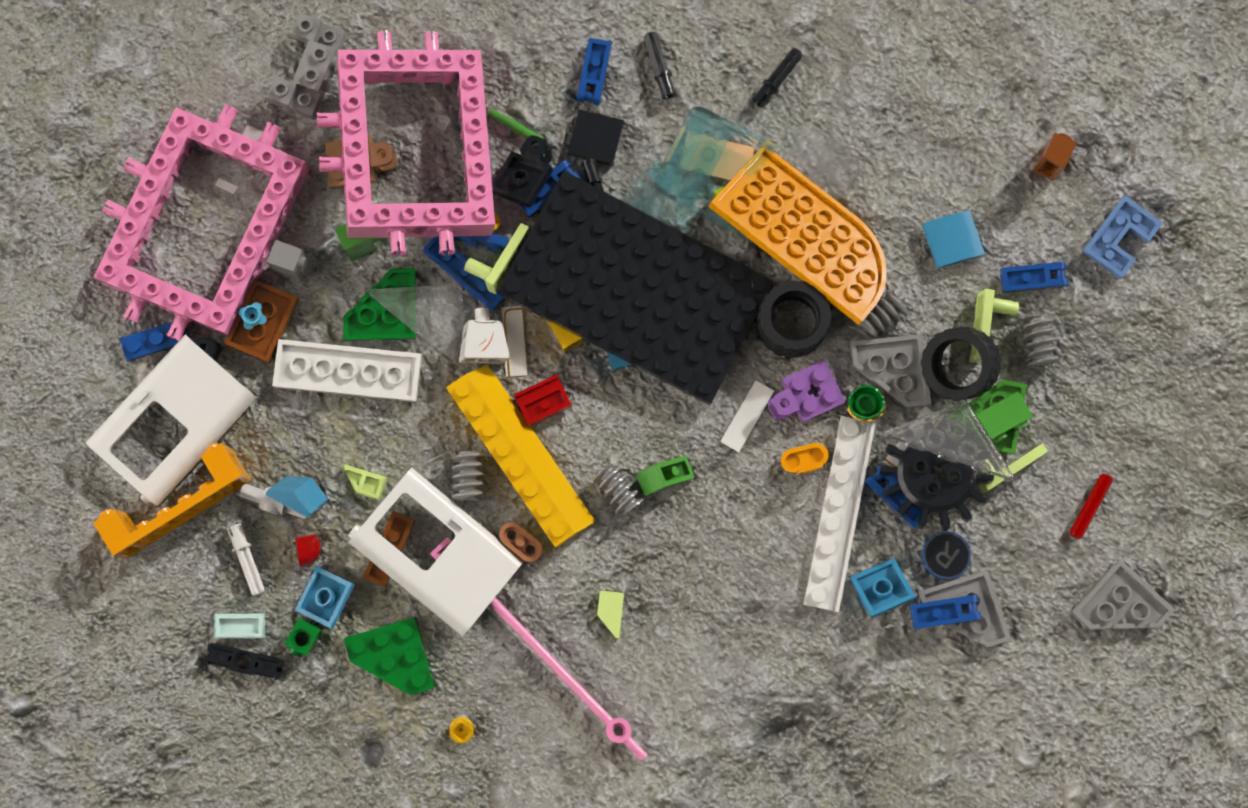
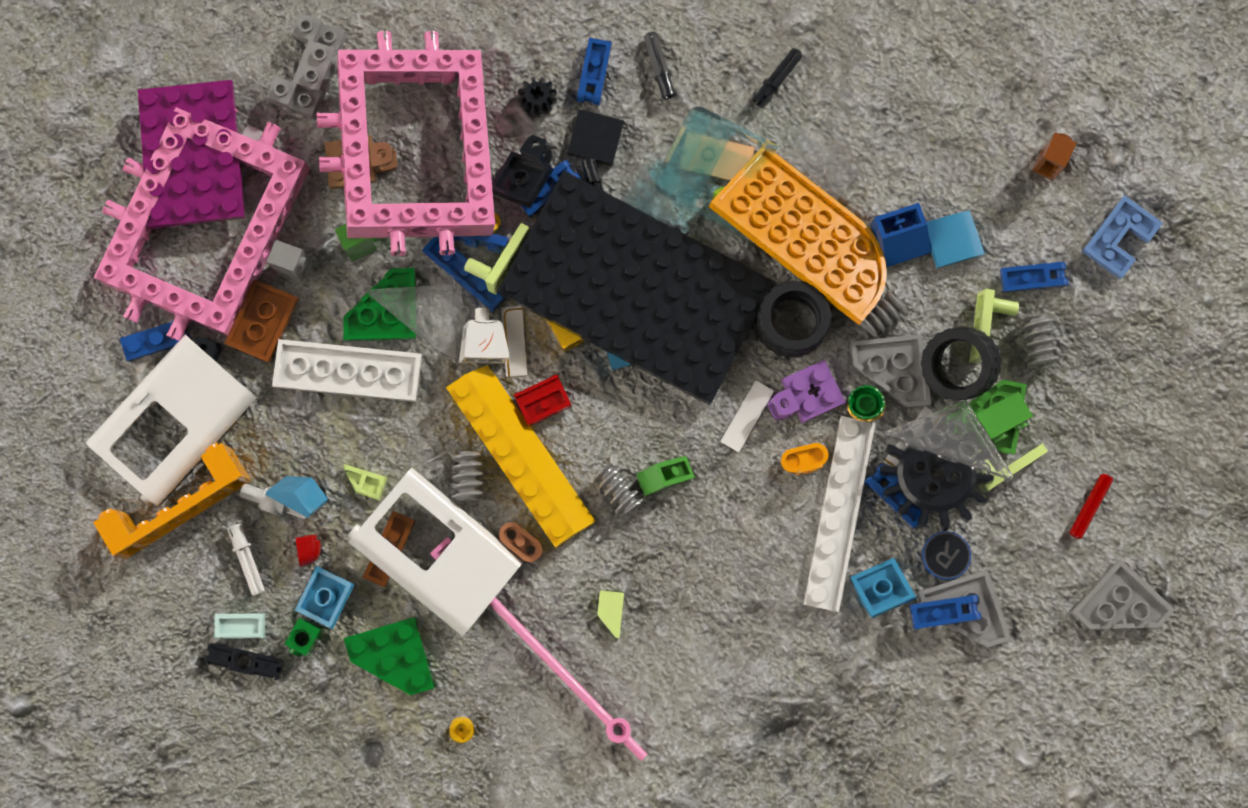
(203, 181): none -> magenta plate
(246, 314): medium azure plate -> none
(511, 124): bright green piece -> none
(537, 105): none -> black gear
(902, 234): none -> blue slope

